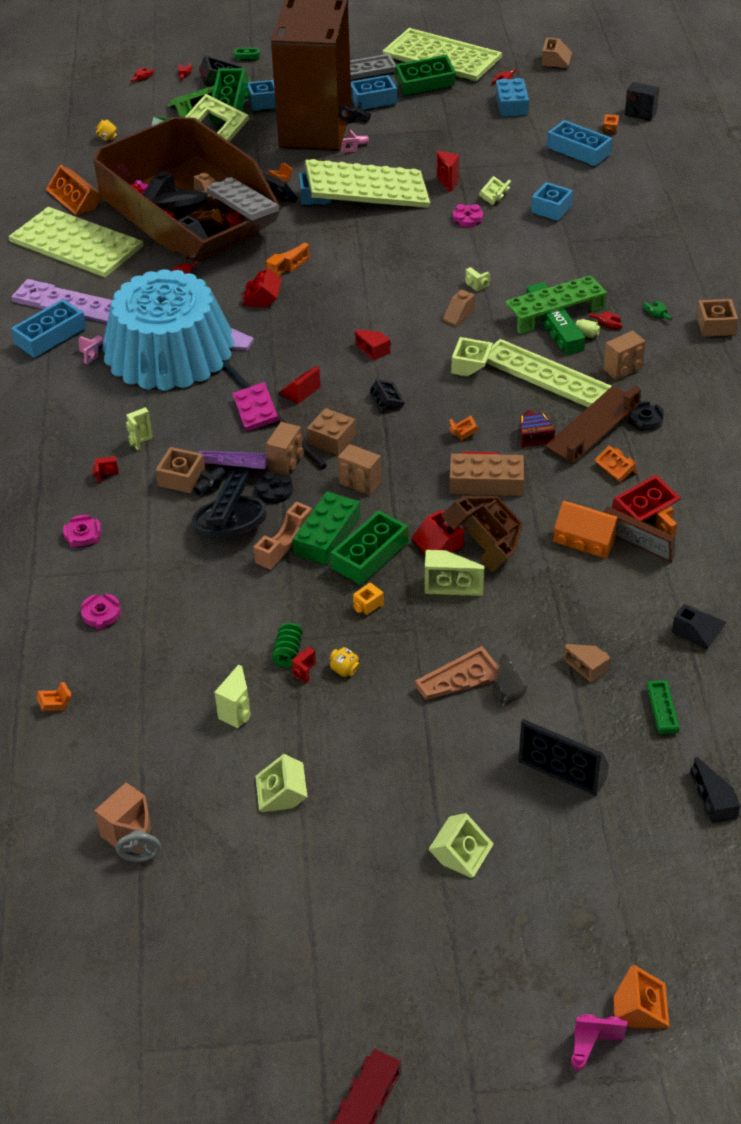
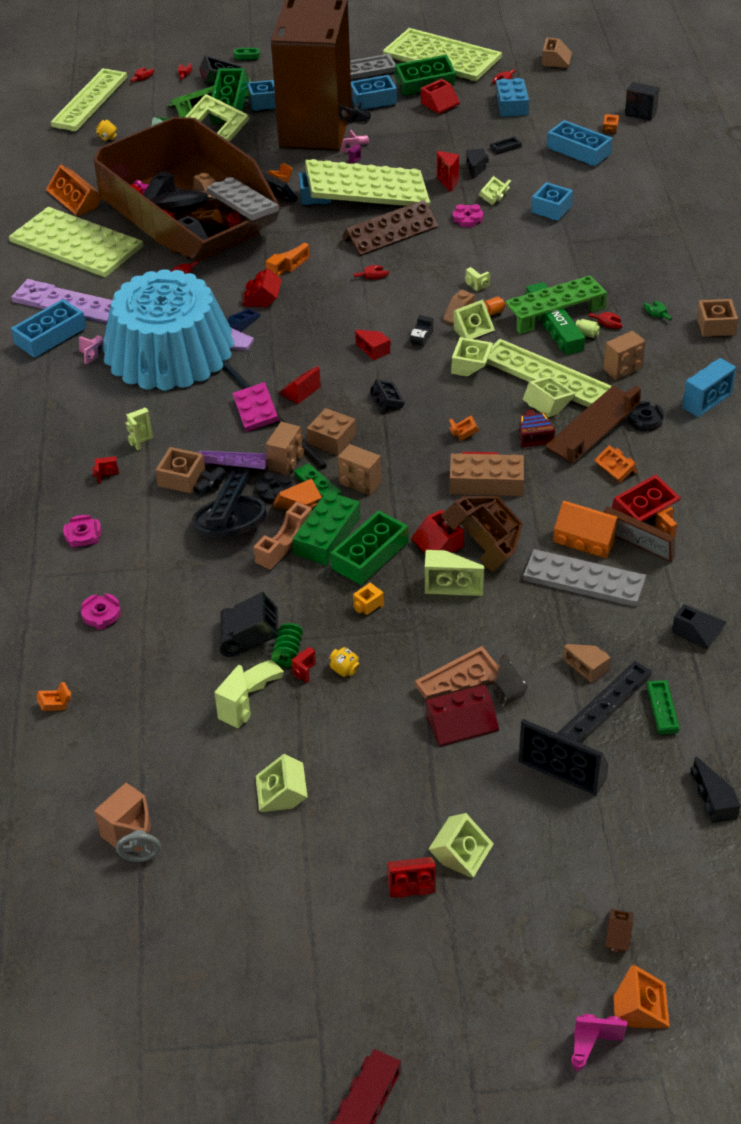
(88, 100): none -> yellowish green plate
(243, 319): none -> dark blue slope
(248, 624): none -> black piece
(260, 674): none -> yellowish green slope
(303, 493): none -> orange slope
(322, 484): none -> green plate
(354, 154): none -> magenta tile
(372, 272): none -> red hand
(391, 227): none -> reddish brown bracket
(411, 877): none -> red slope
(422, 330): none -> black leg
(439, 96): none -> red slope
(461, 715): none -> dark red slope
(472, 320): none -> yellowish green slope
(476, 161): none -> black slope
(495, 305): none -> orange brick
(505, 145): none -> black tile
(548, 395): none -> yellowish green slope
(584, 577): none -> light grey plate
(606, 702): none -> black plate
(619, 930): none -> reddish brown slope
(709, 387): none -> dark azure brick

